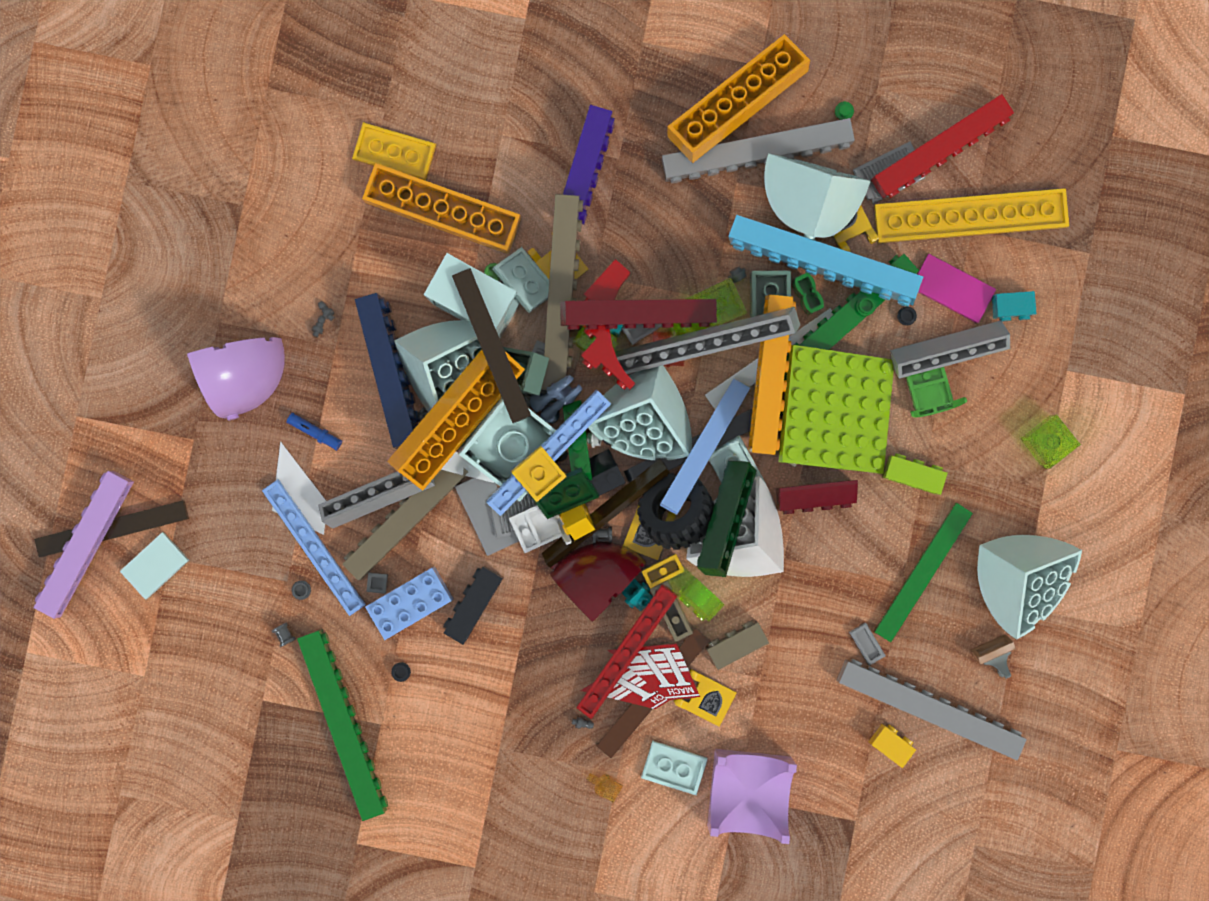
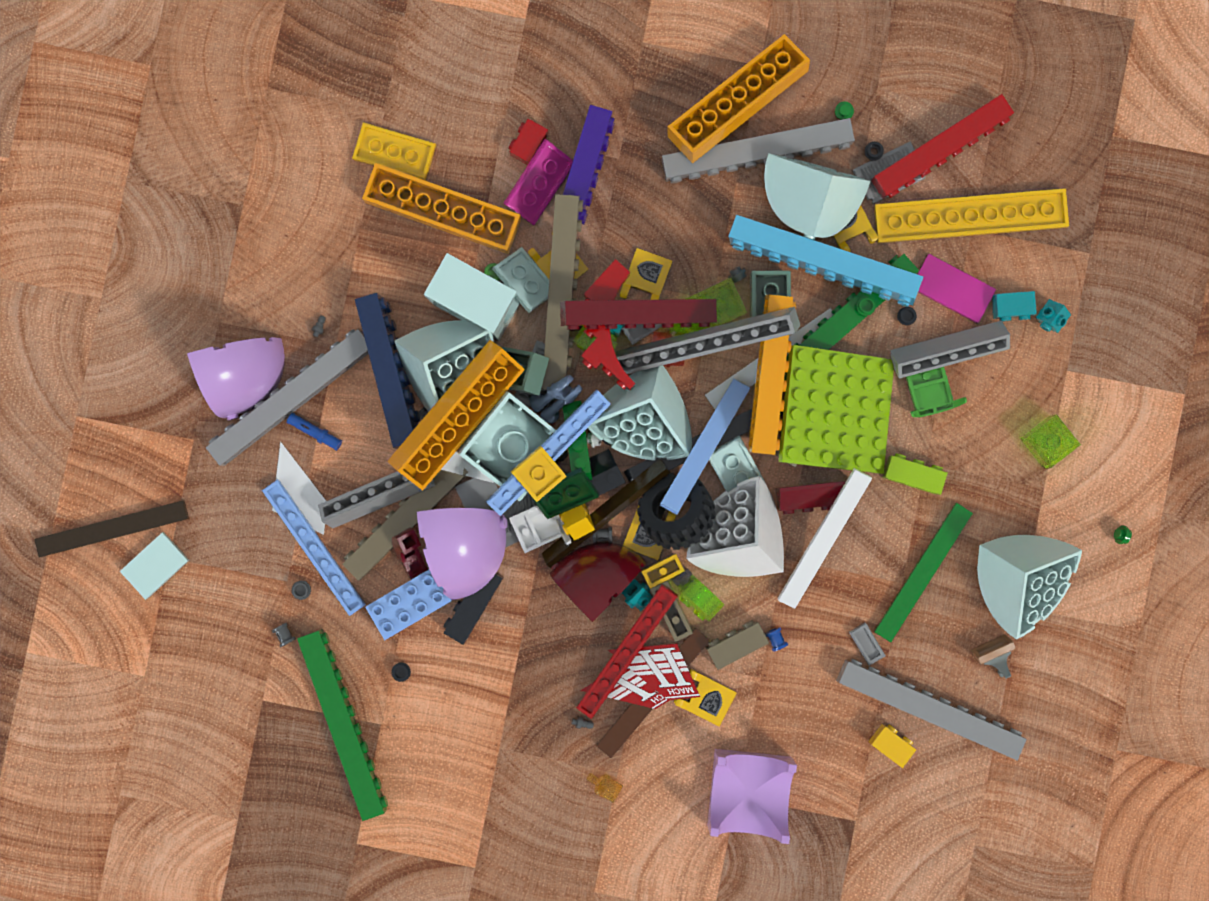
(83, 544): lavender brick -> none
(289, 398): none -> light grey brick
(327, 312): dark grey piece -> none
(377, 583): dark grey plate -> none
(406, 550): none -> dark red arch
(462, 547): none -> lavender brick
(491, 345): dark brown tile -> none
(528, 141): none -> red brick
(539, 182): none -> dark pink tile
(647, 274): none -> yellow flag
(674, 767): light aqua tile -> none
(682, 578): none -> plate
(726, 518): dark green brick -> none
(776, 639): none -> blue bush
(810, 298): green brick -> none
(824, 538): none -> white tile
(874, 145): none -> black plate
(1053, 316): none -> teal brick
(1122, 535): none -> green plate

